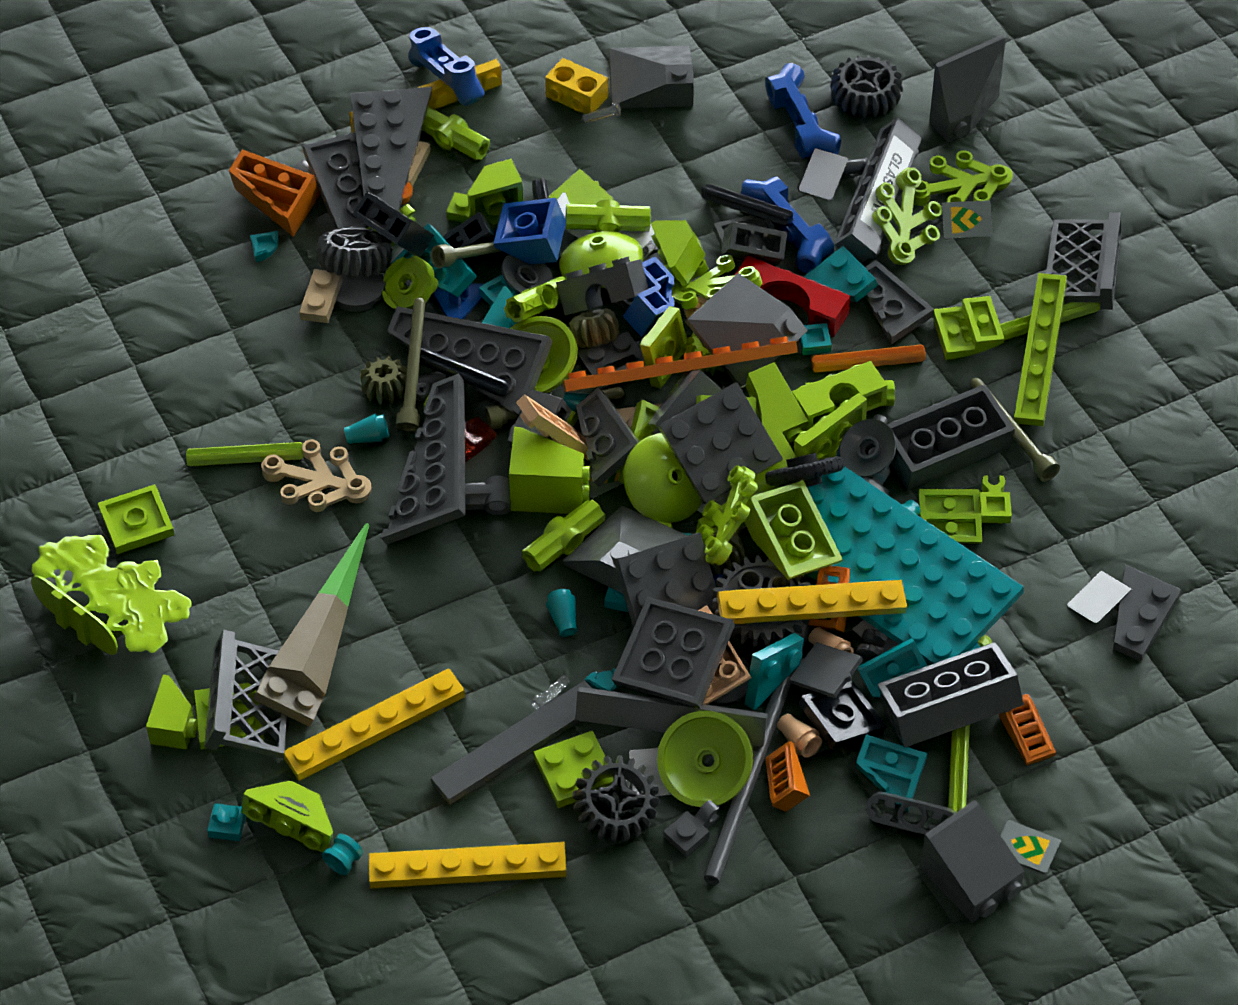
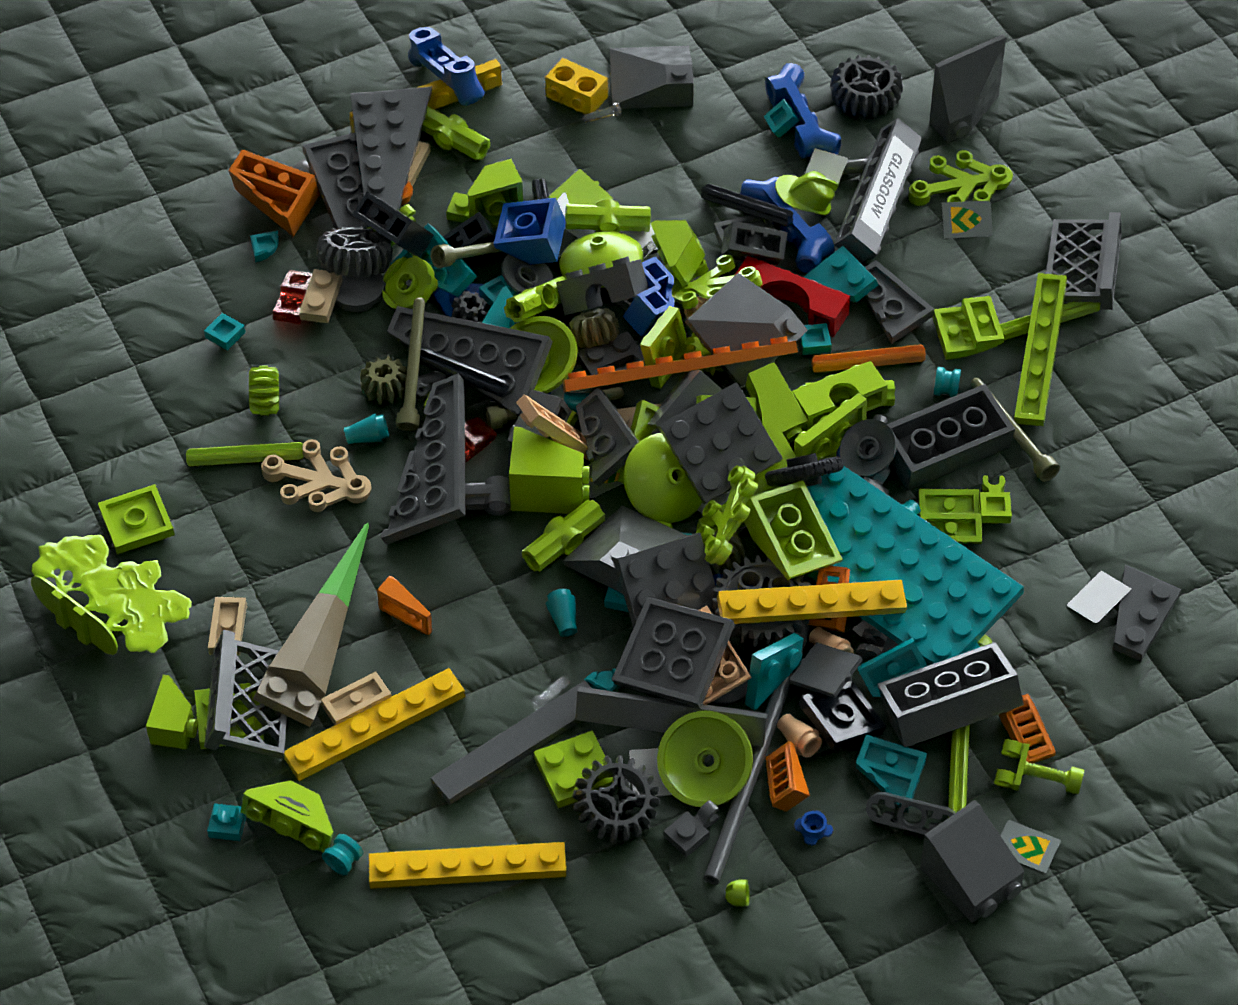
(224, 331): none -> teal plate
(229, 615): none -> tan plate
(264, 390): none -> lime gear
(292, 296): none -> clear red slope
(355, 698): none -> tan plate
(401, 604): none -> orange slope
(469, 307): none -> dark grey gear
(738, 893): none -> lime hinge
(781, 118): none -> teal plate
(807, 193): none -> lime piece
(813, 819): none -> blue plate
(901, 249): lime plant -> none
(947, 382): none -> teal wheel
(1070, 779): none -> lime bar

